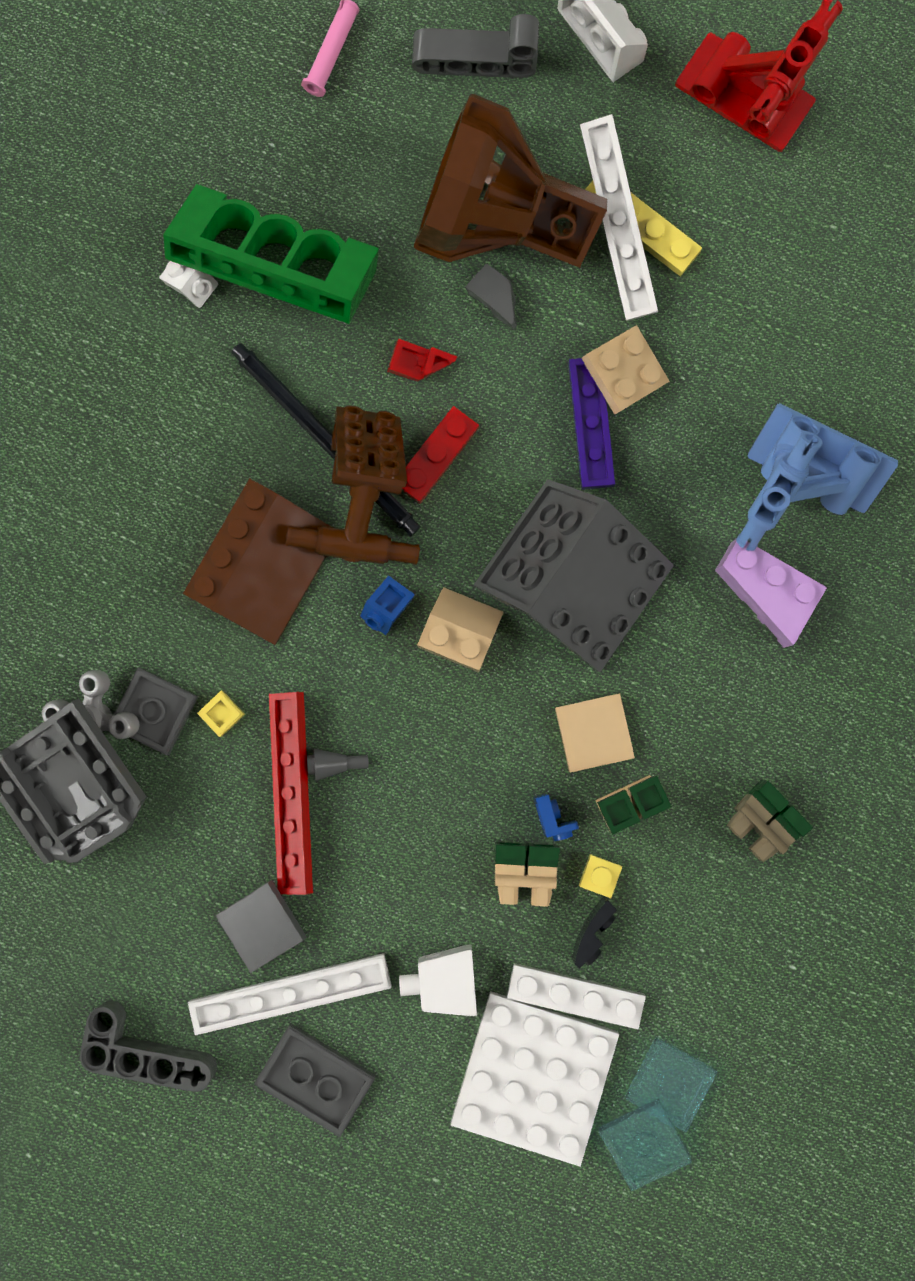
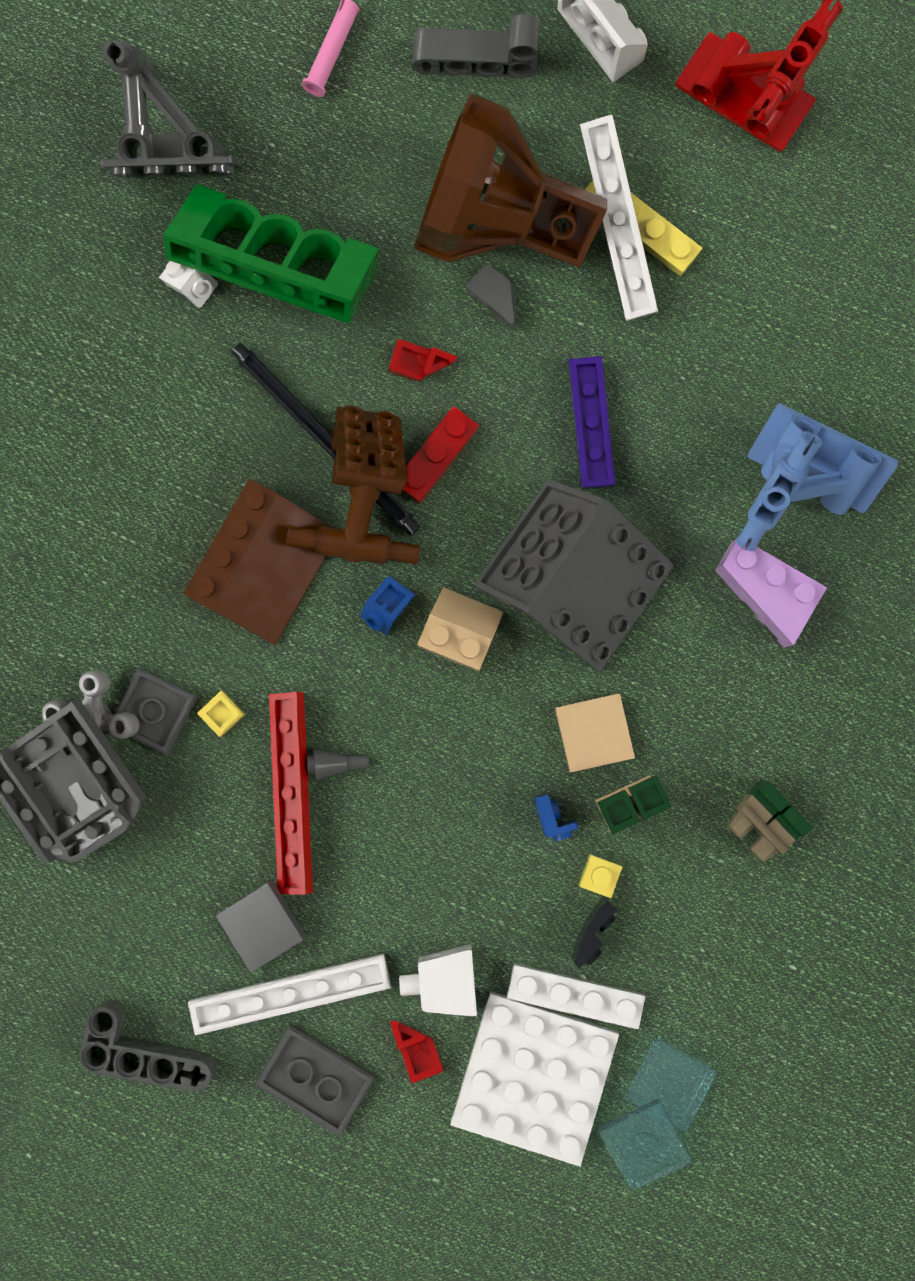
(159, 151): none -> dark grey plate
(417, 1051): none -> red slope
(540, 874): hips -> none
(625, 369): tan plate -> none

